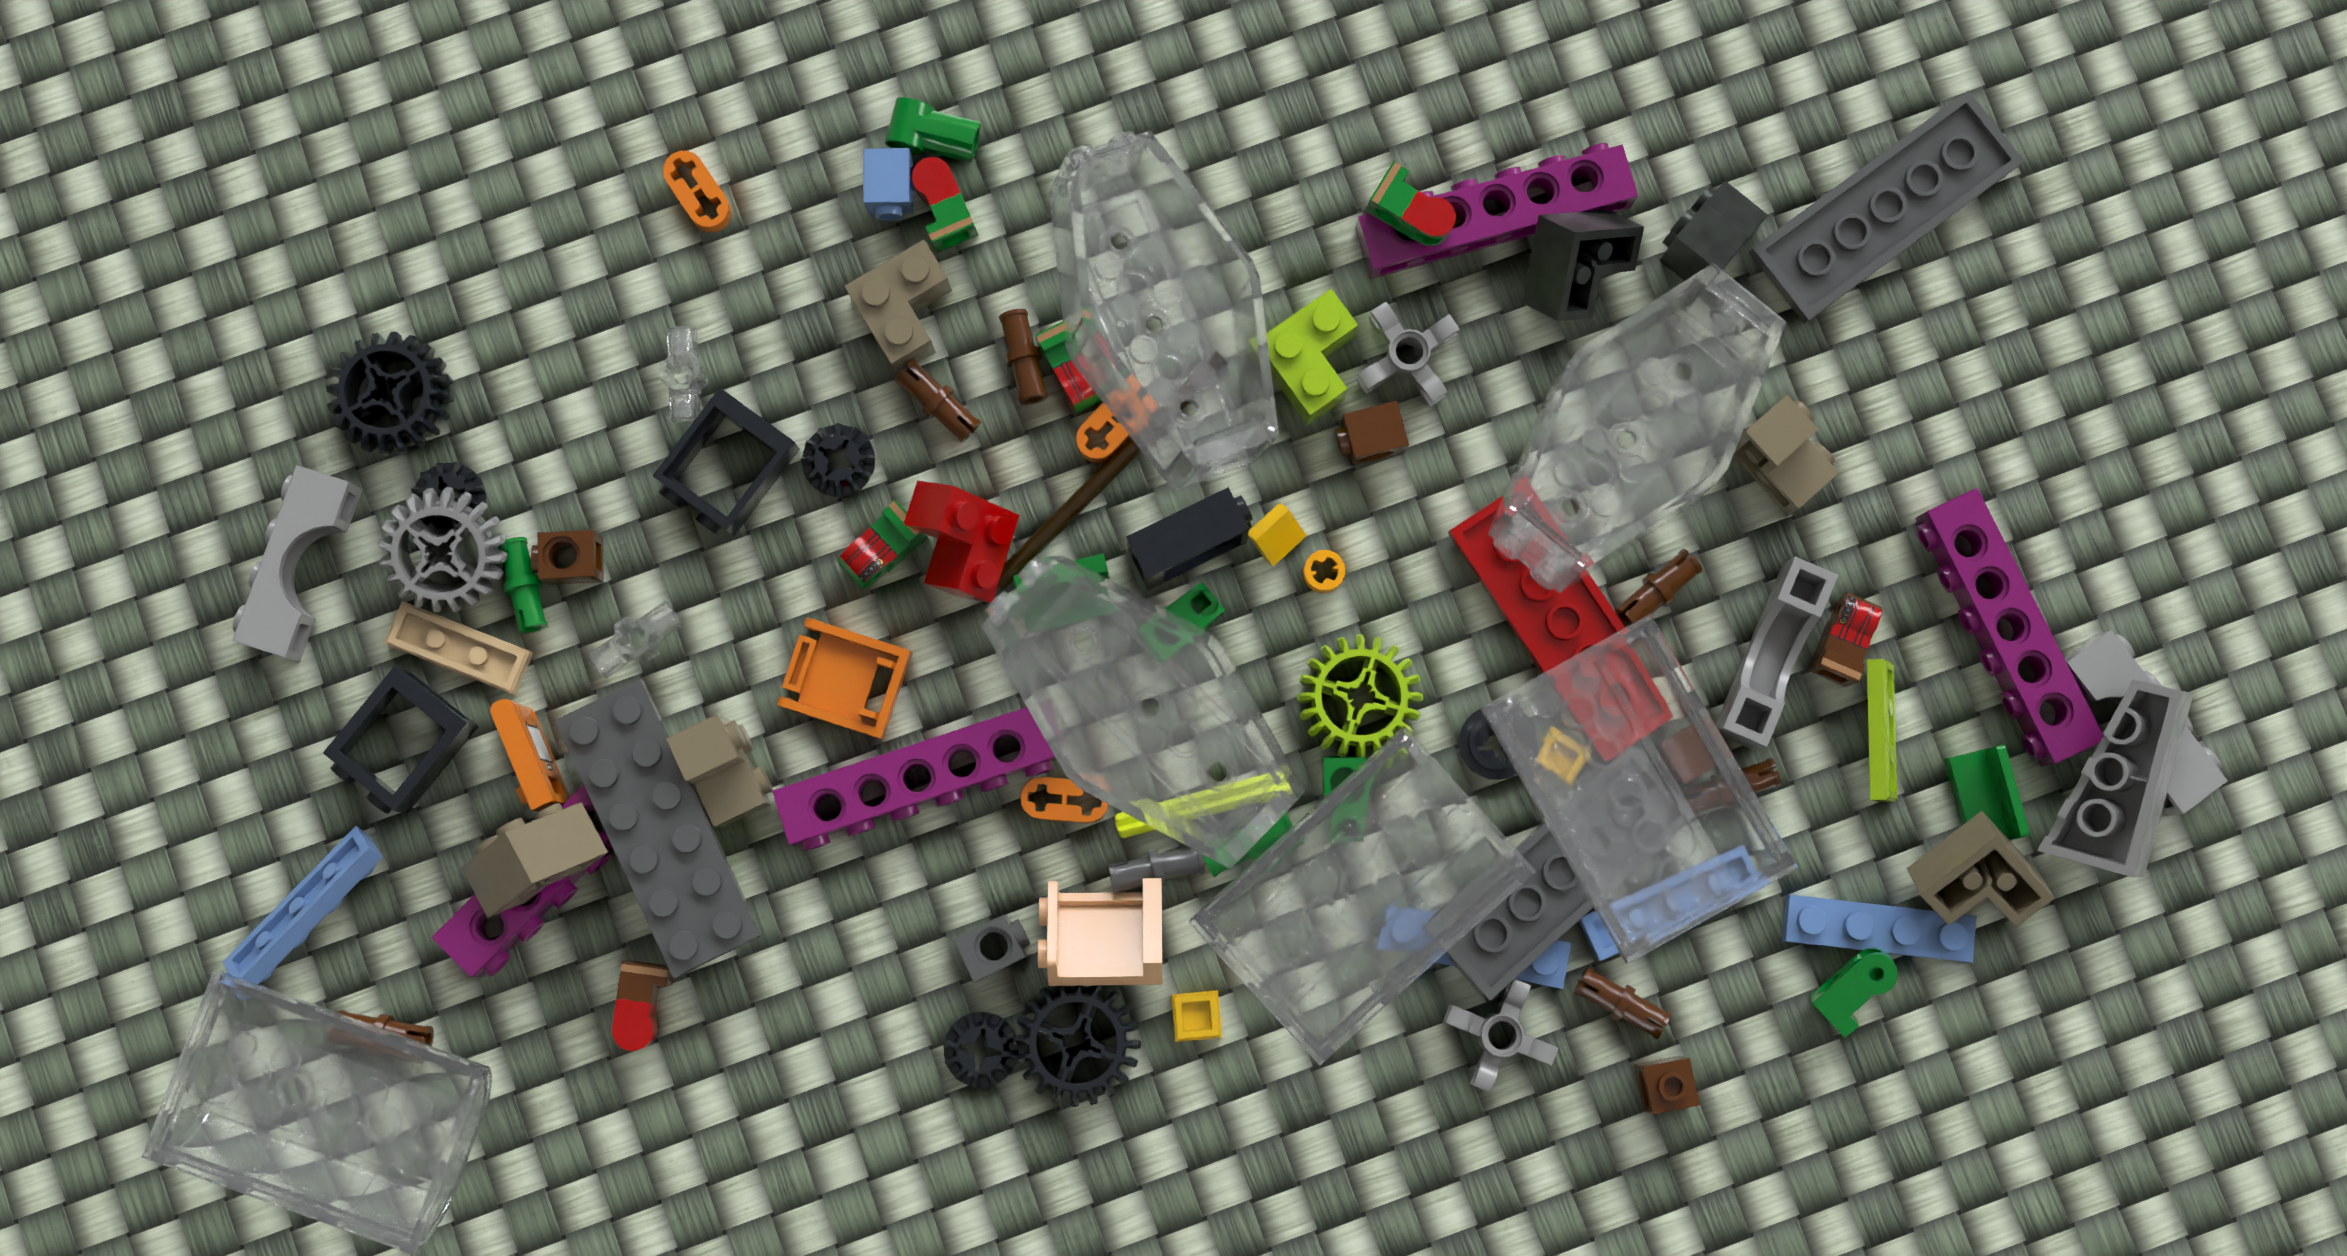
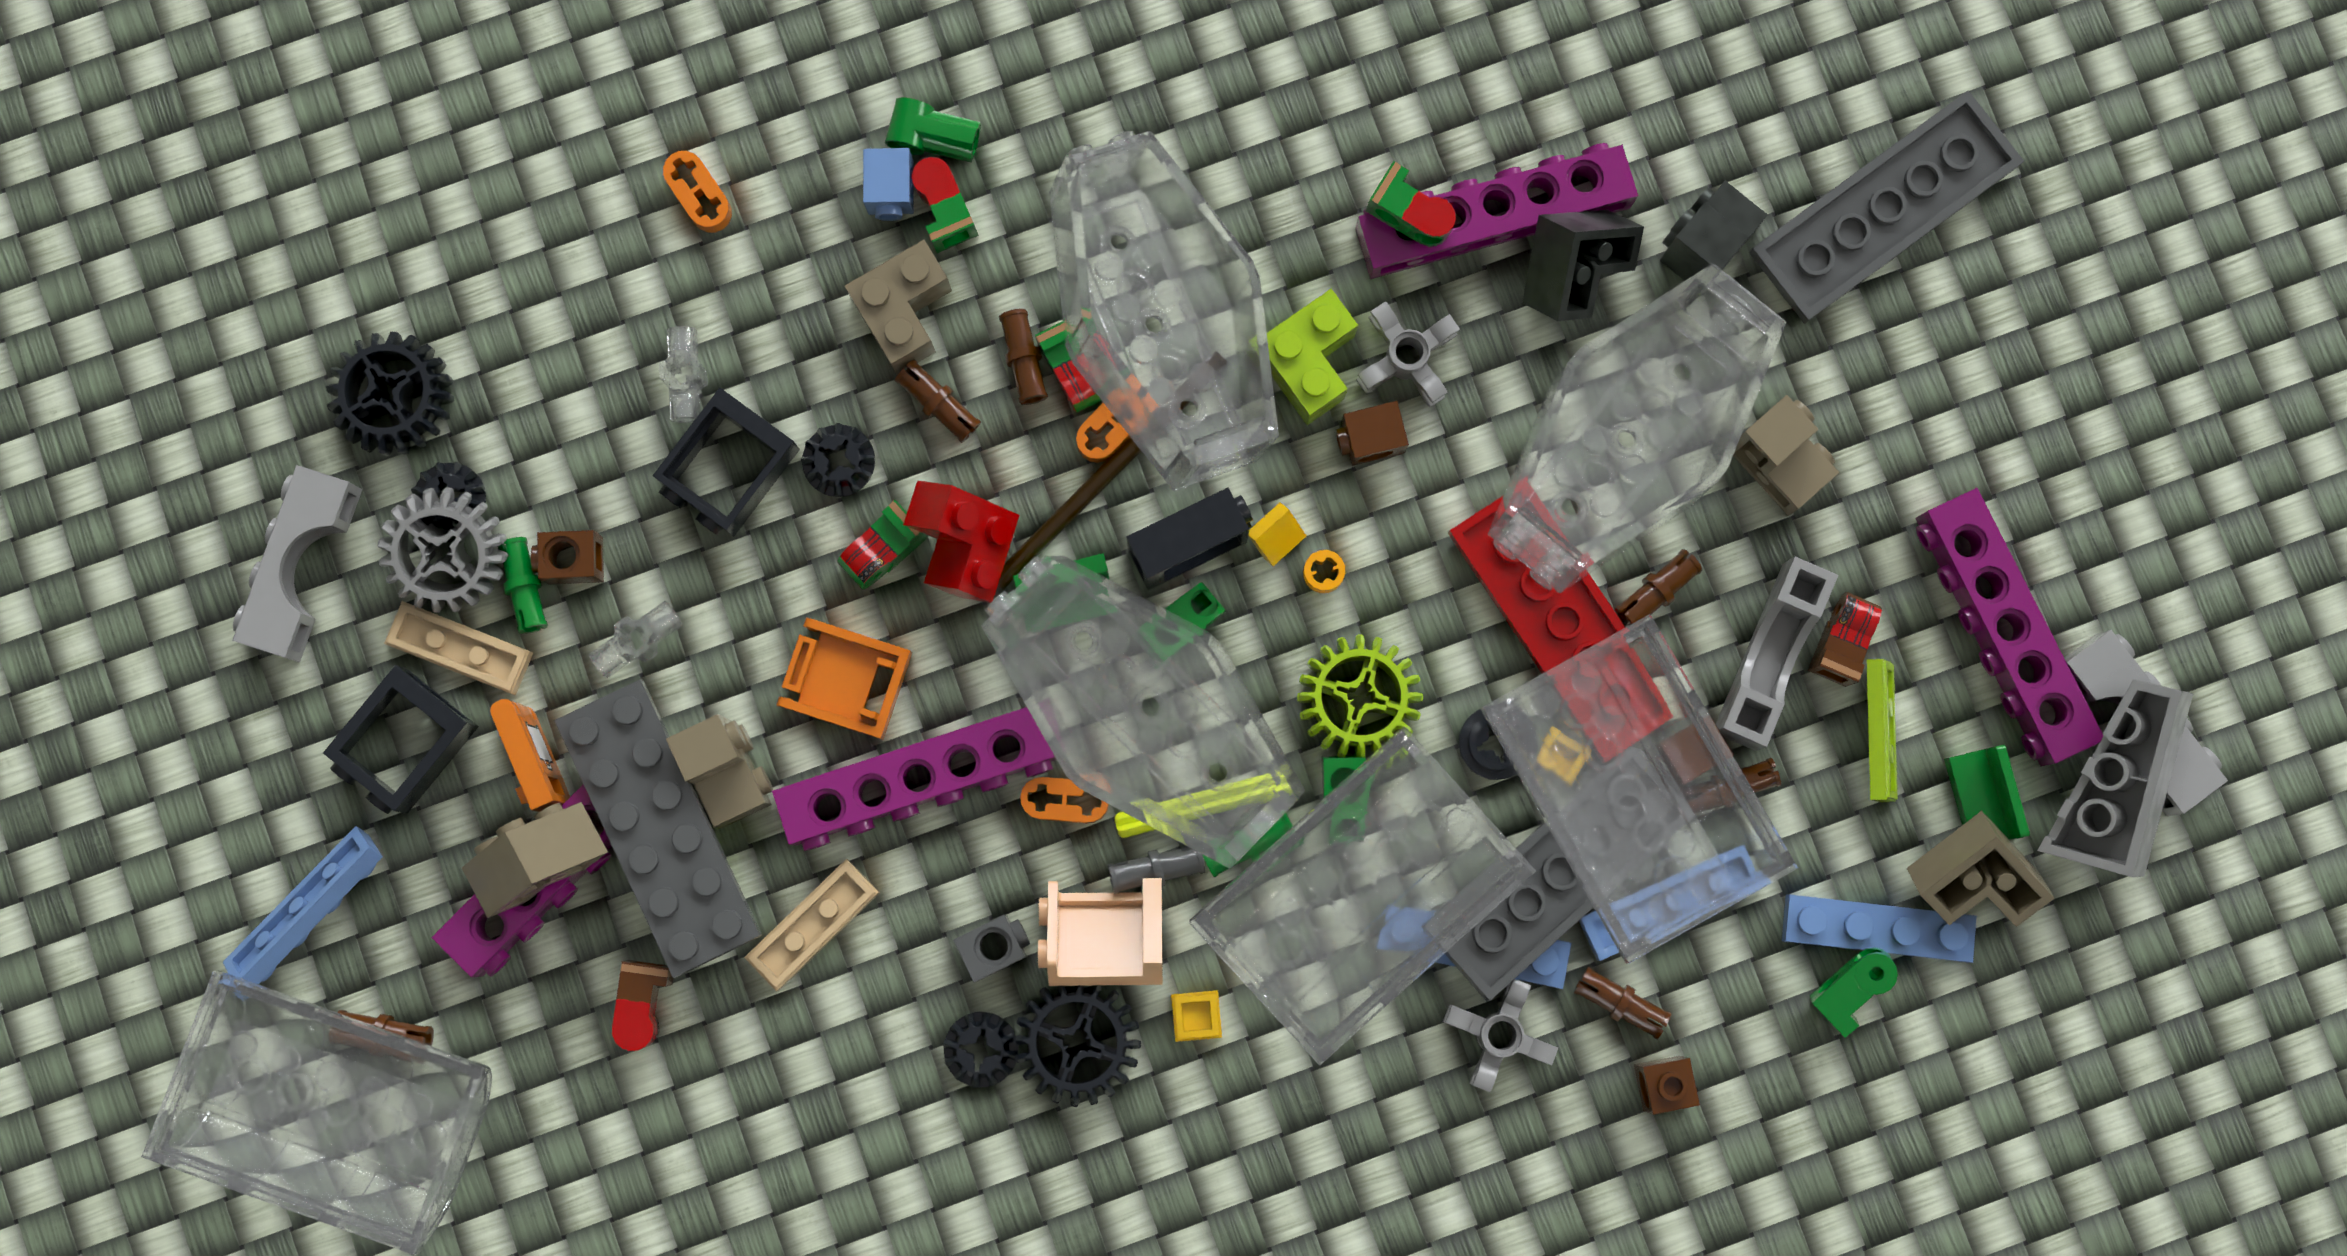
(812, 925): none -> tan tile

